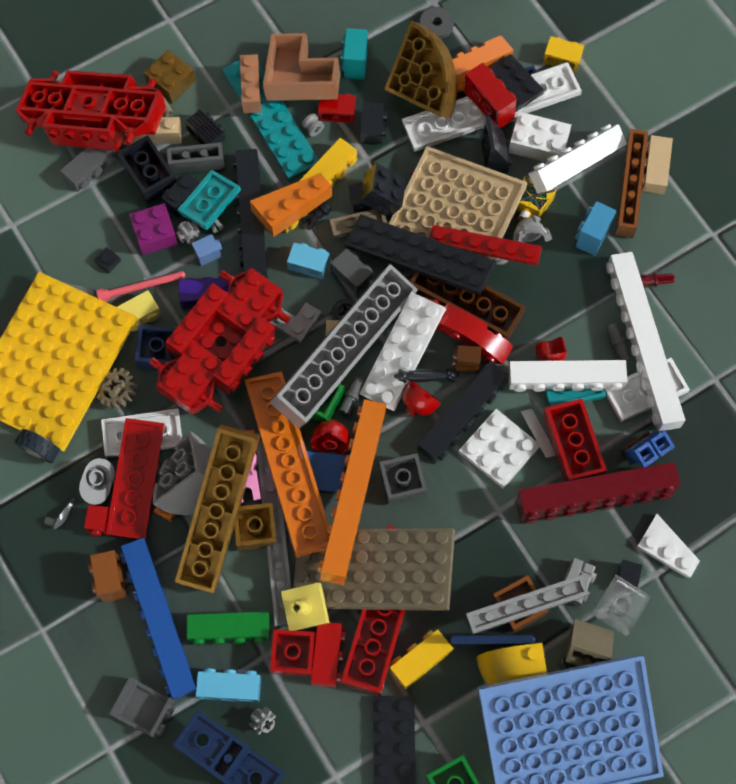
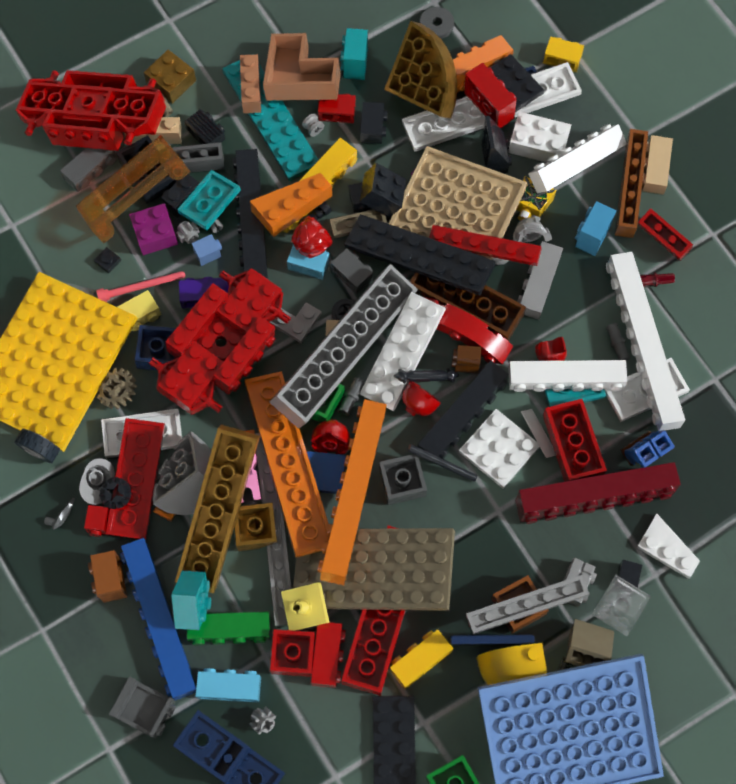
(92, 205): none -> clear orange windscreen
(119, 501): none -> black gear
(191, 600): none -> teal brick
(311, 238): none -> red hair
(441, 462): none -> black bar
(540, 280): none -> light grey brick
(665, 234): none -> red brick

